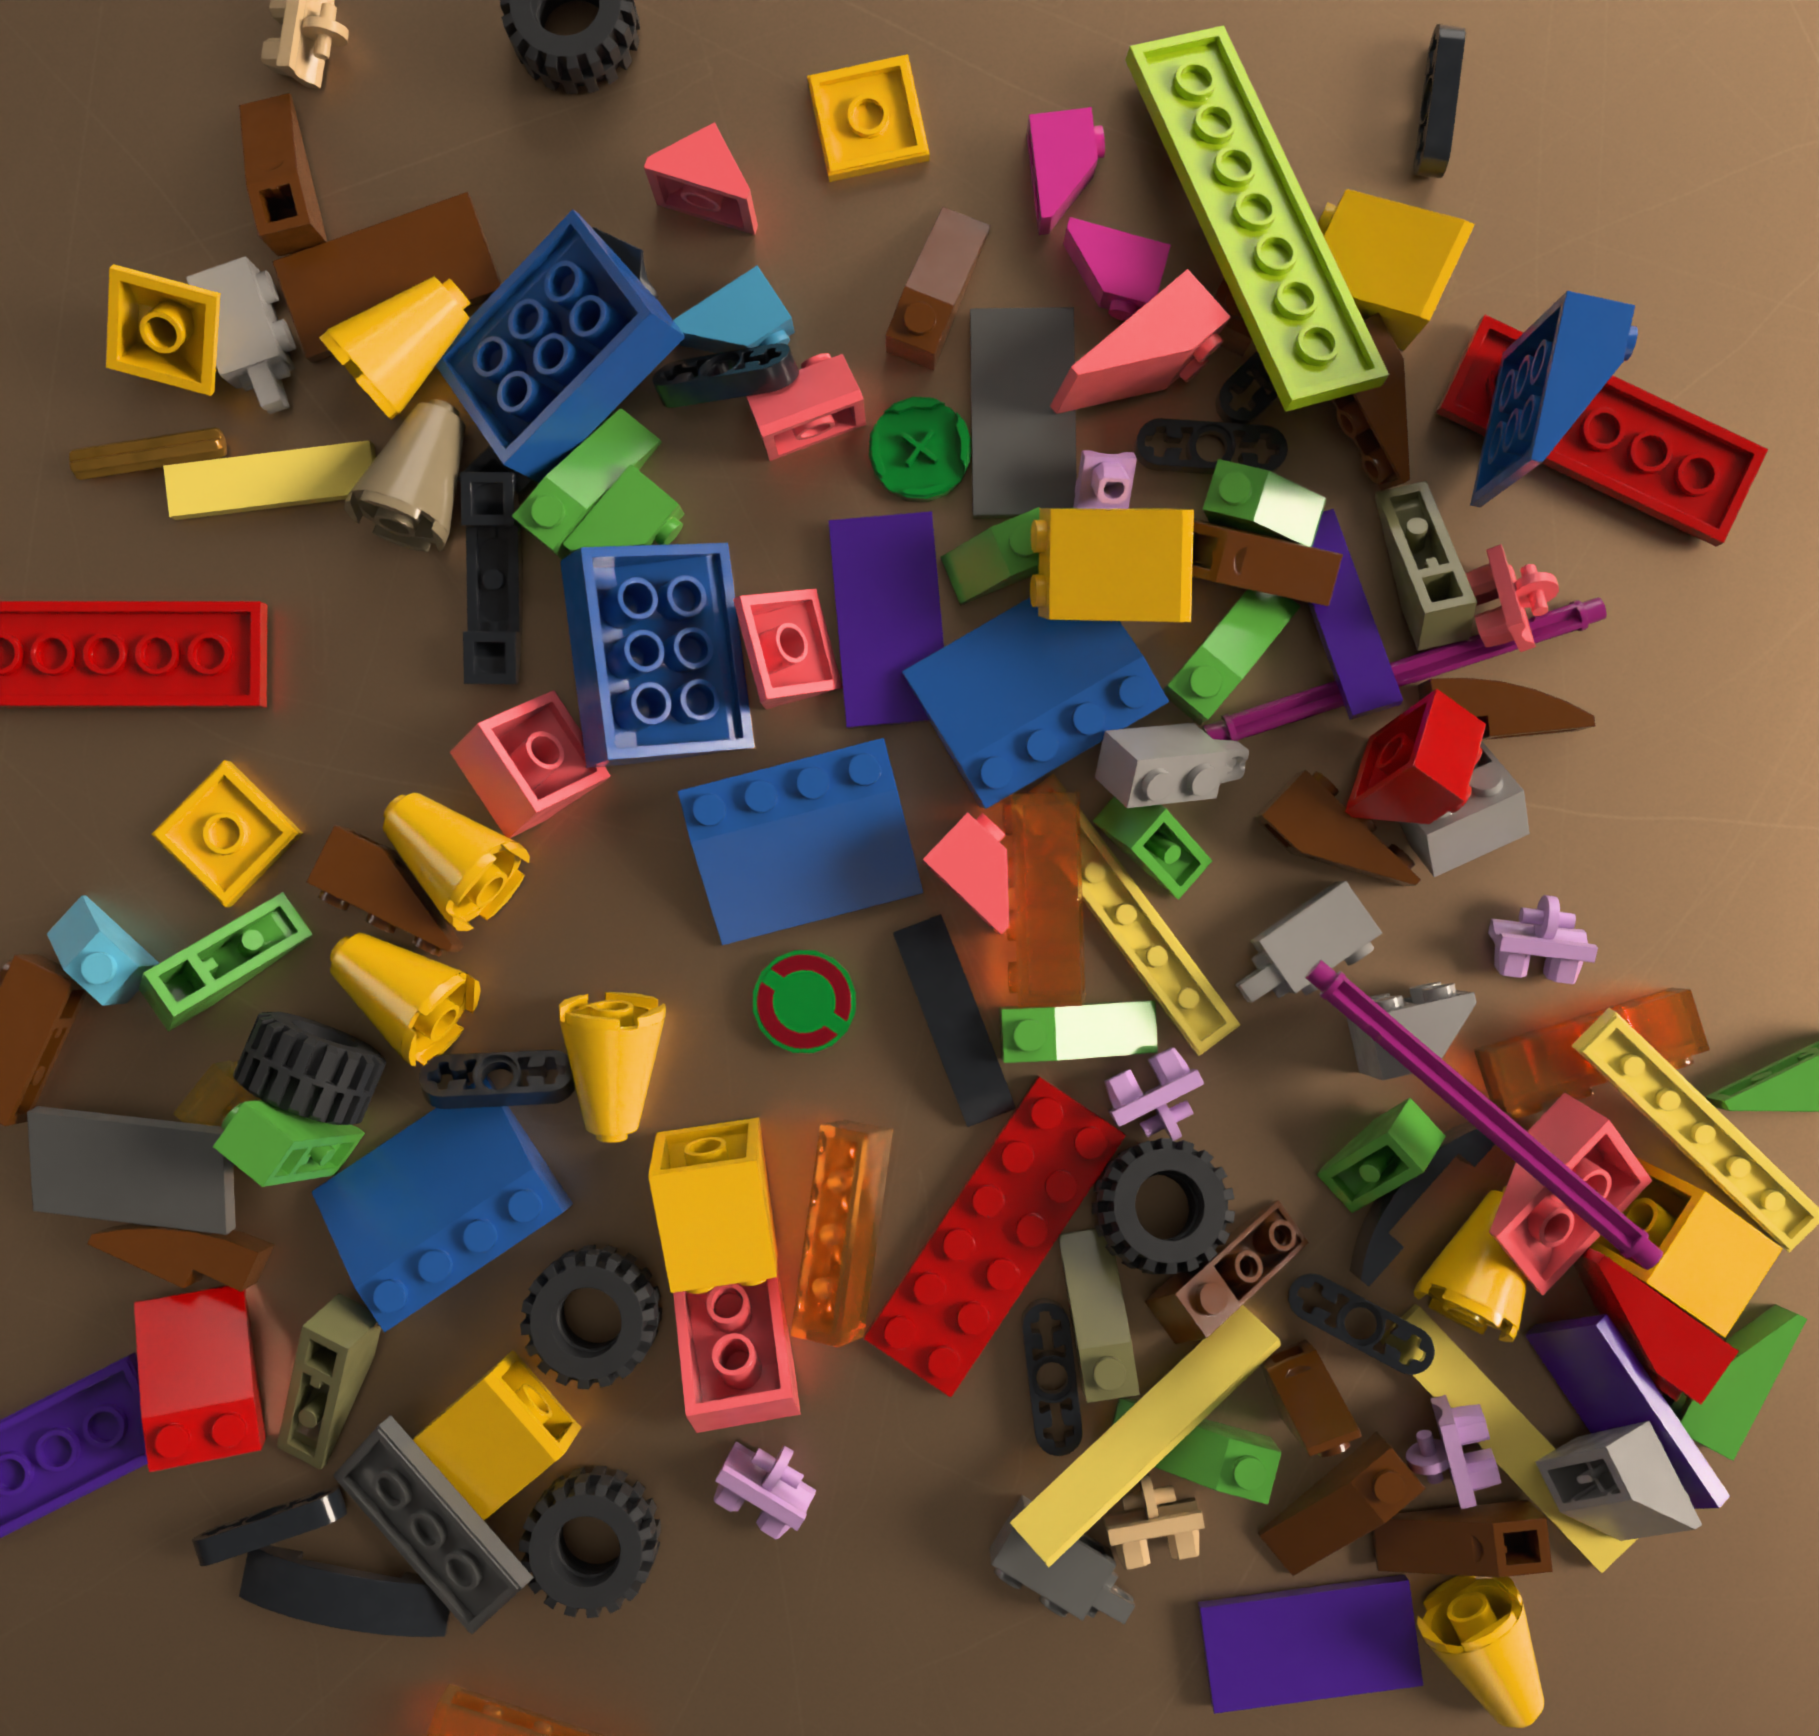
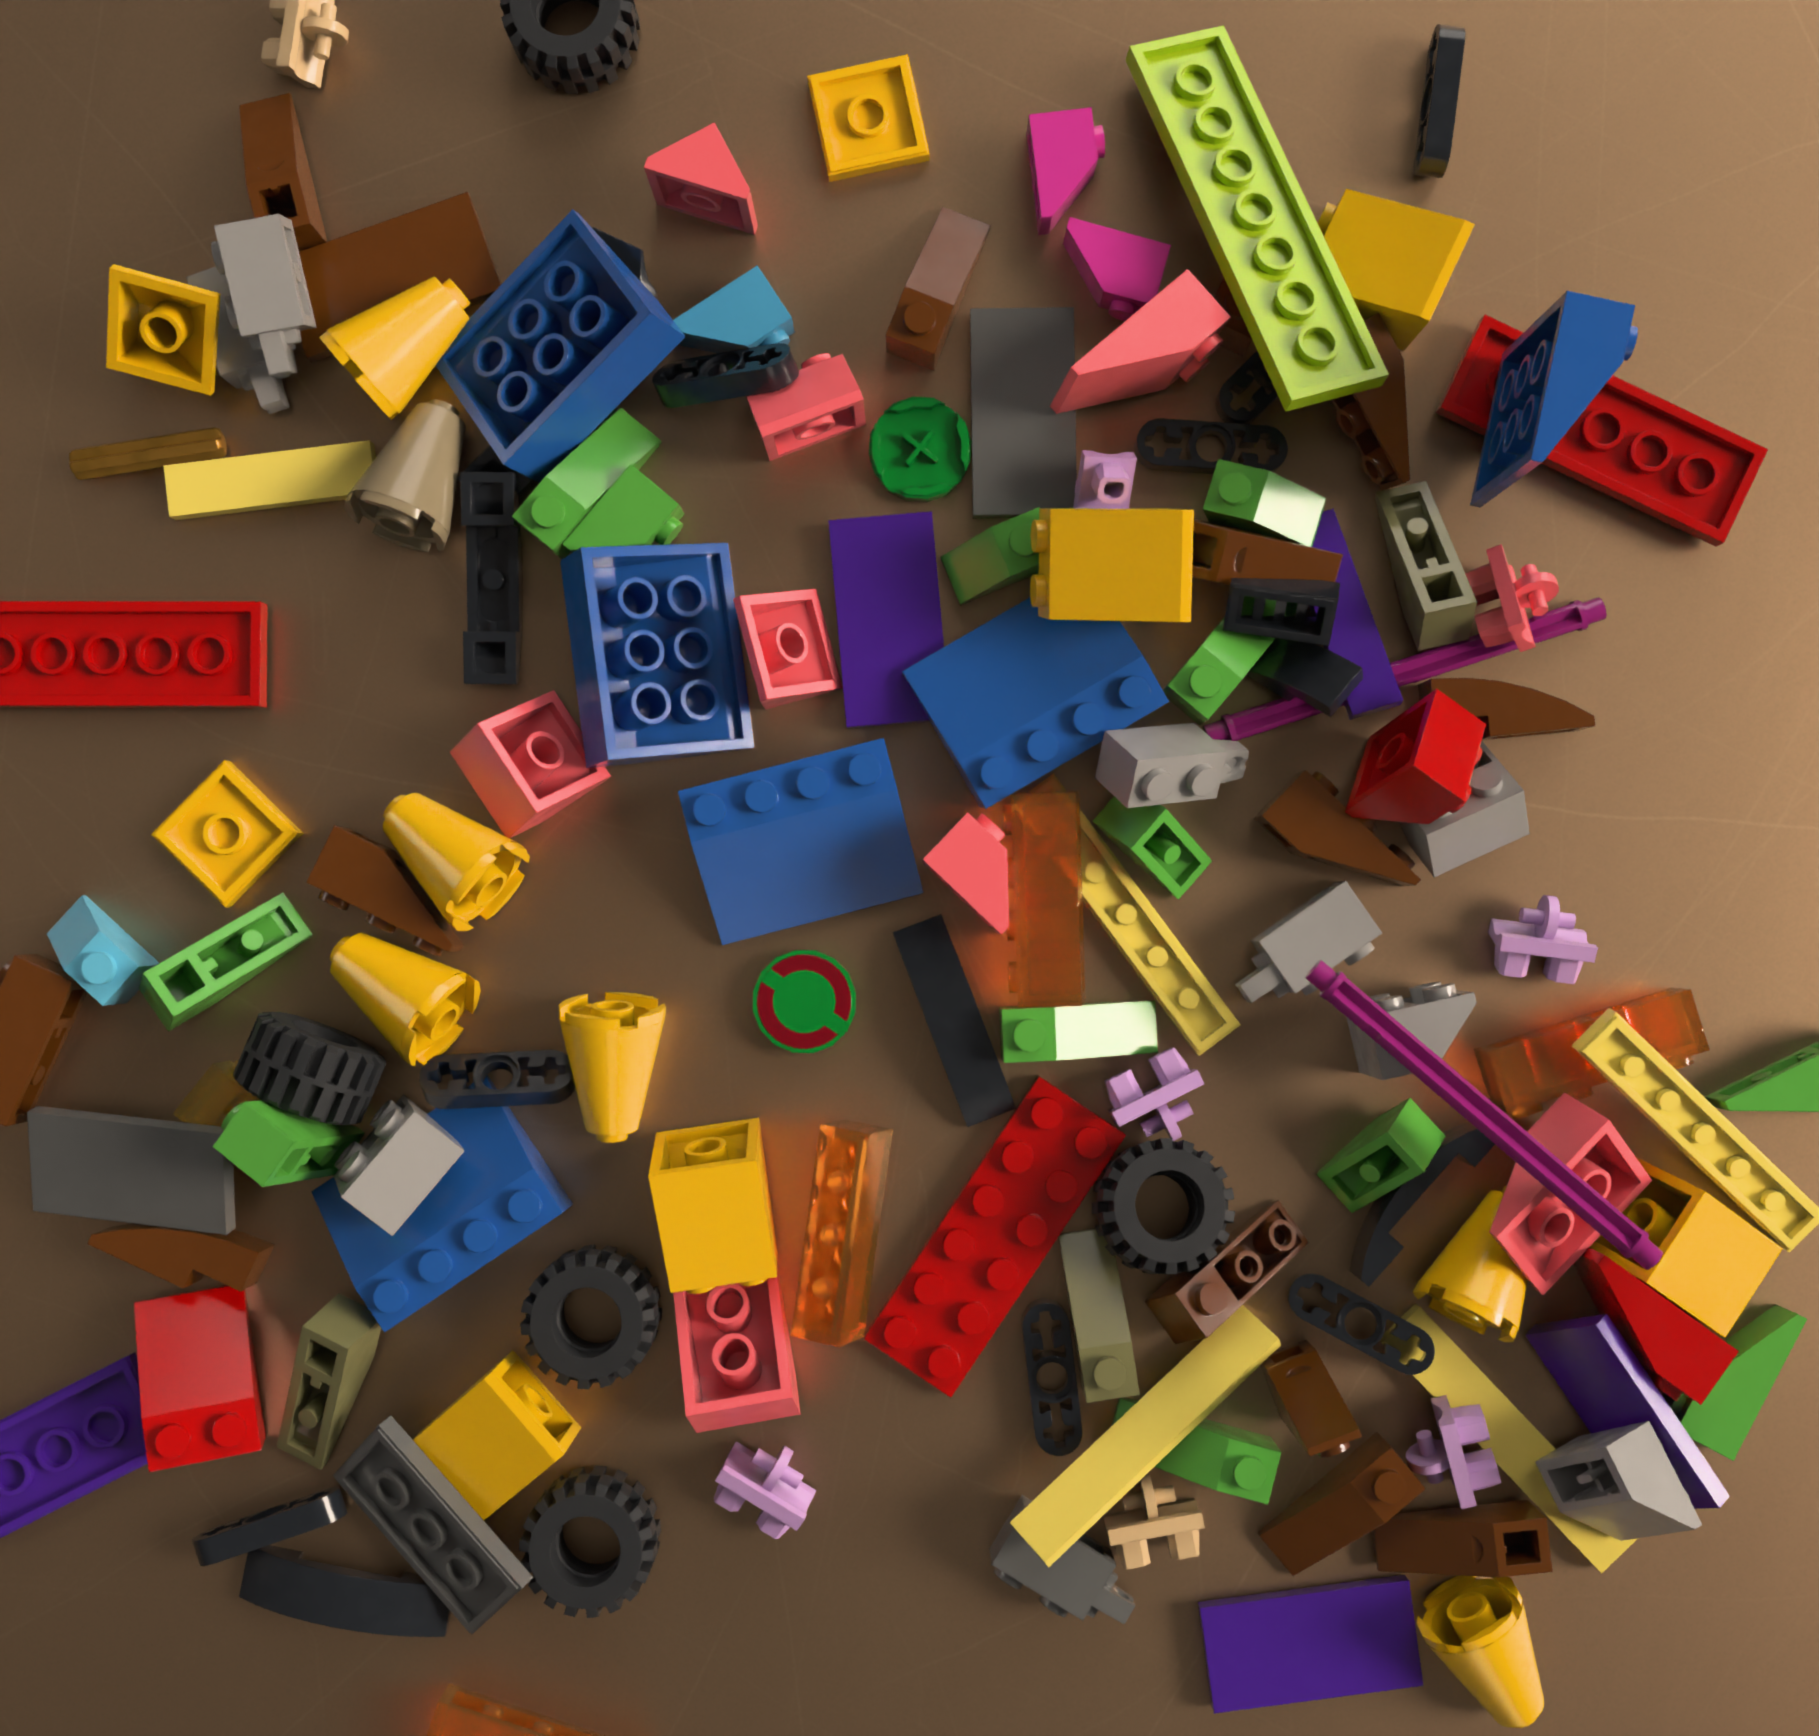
(265, 286): none -> light grey hinge
(395, 1164): none -> light grey slope
(1295, 628): none -> black slope
(1308, 673): none -> black slope

